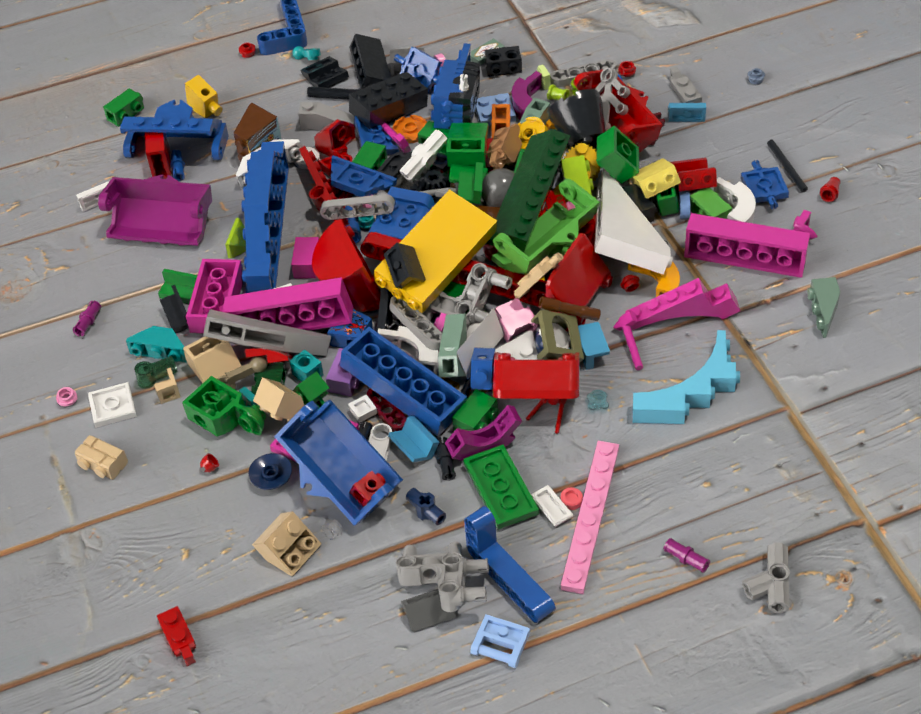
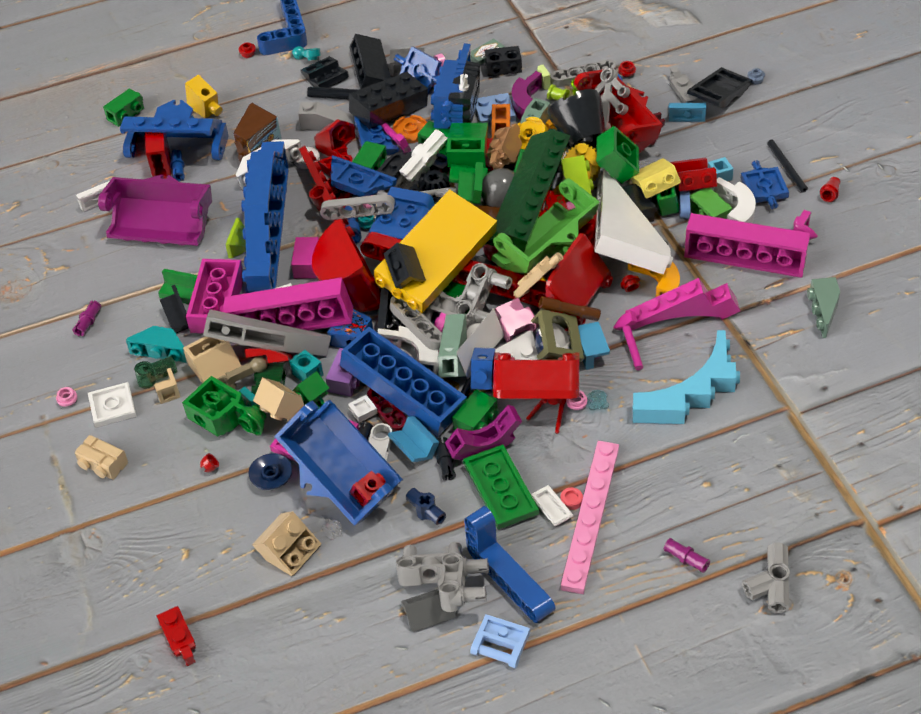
(580, 404): none -> bright pink plate
(720, 87): none -> black slope
(723, 168): none -> medium azure plate

